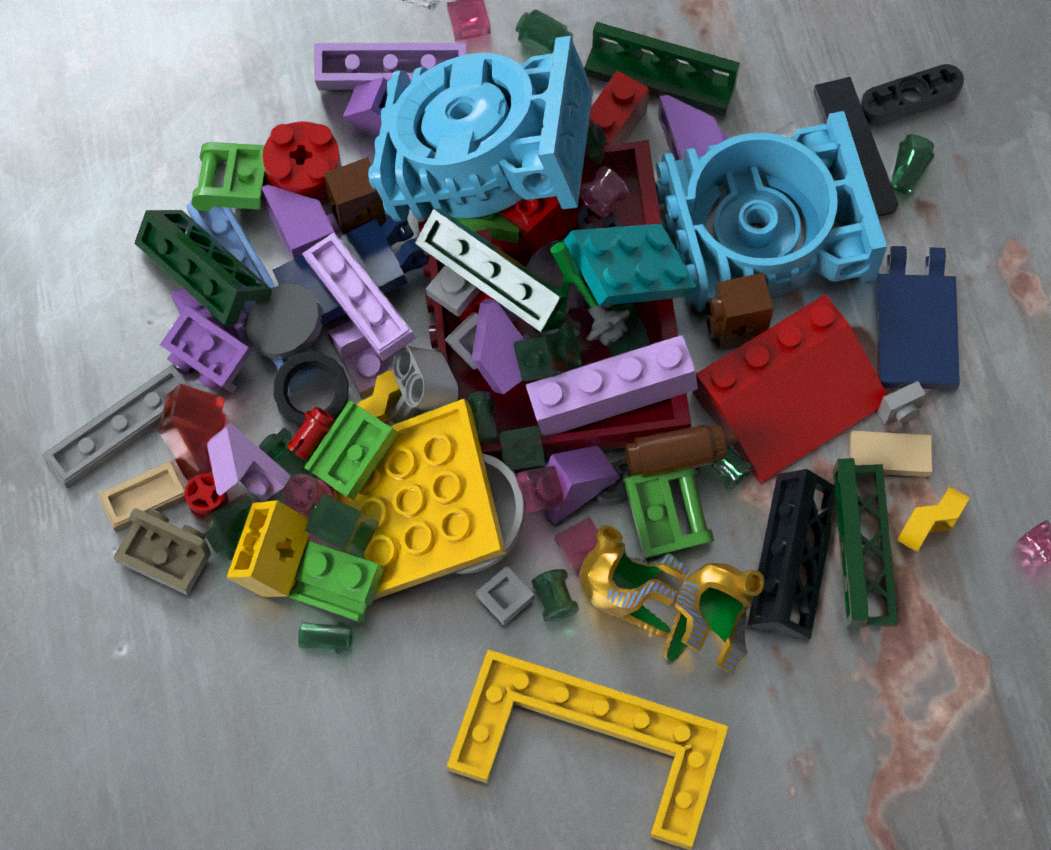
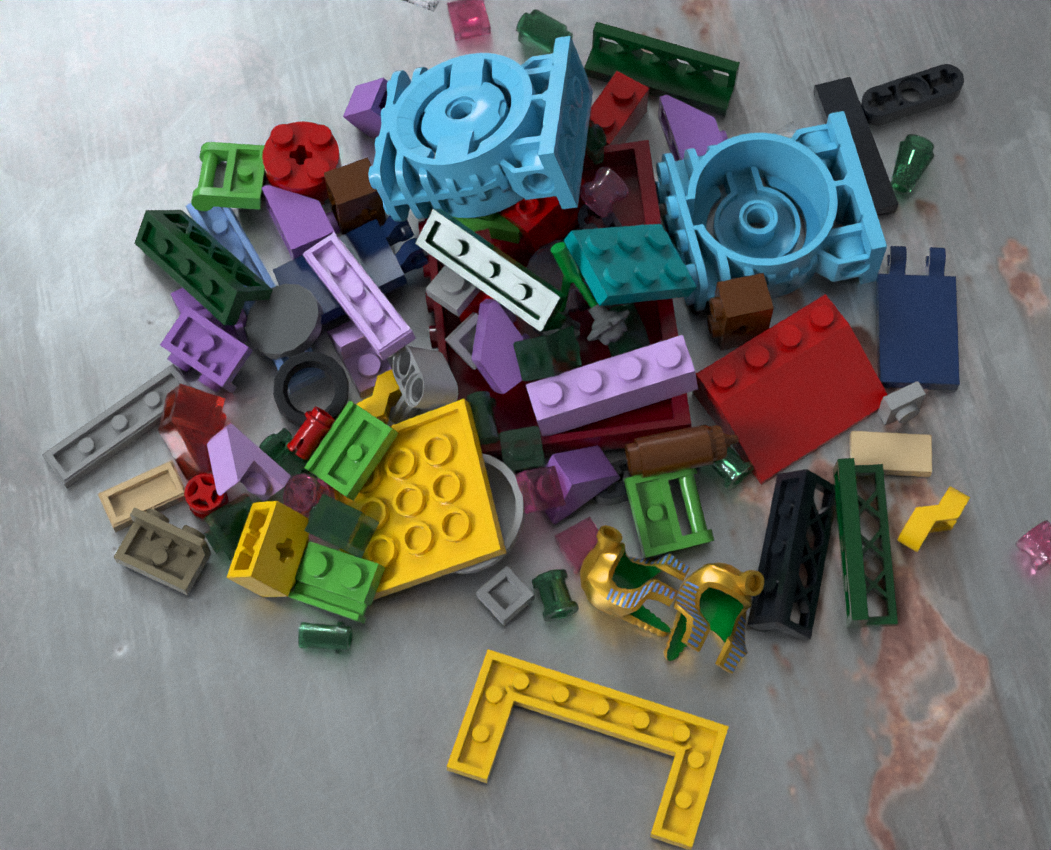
(351, 64): lavender brick -> none

